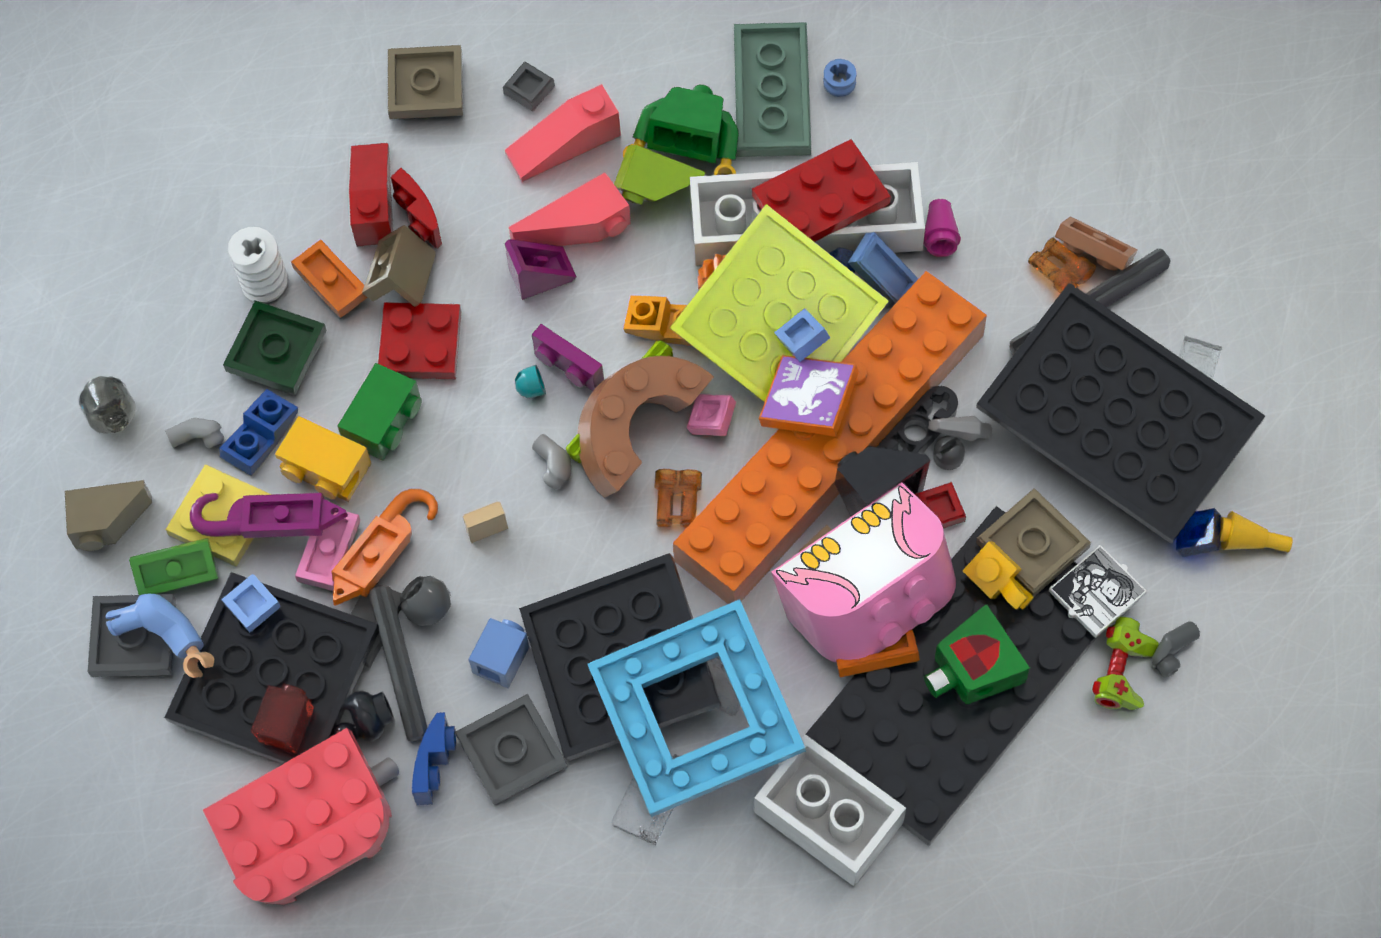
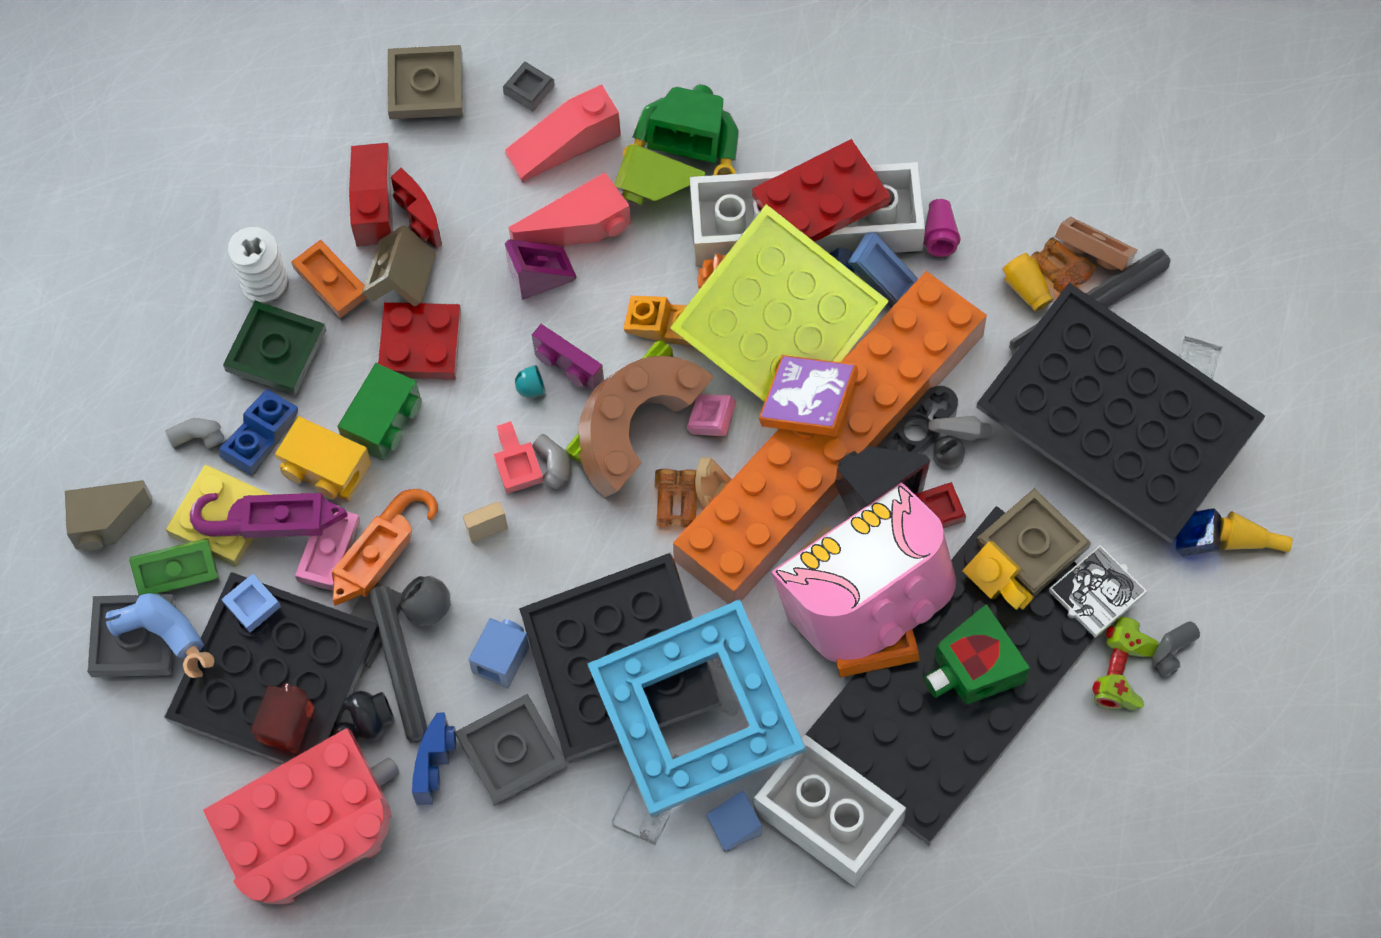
(105, 403): clear smoke head -> none
(516, 462): none -> coral plate
(709, 480): none -> tan tile
(735, 821): none -> medium blue slope
(772, 89): sand green tile -> none
(802, 335): medium blue plate -> none
(839, 88): medium blue bush -> none
(1028, 281): none -> yellow cone

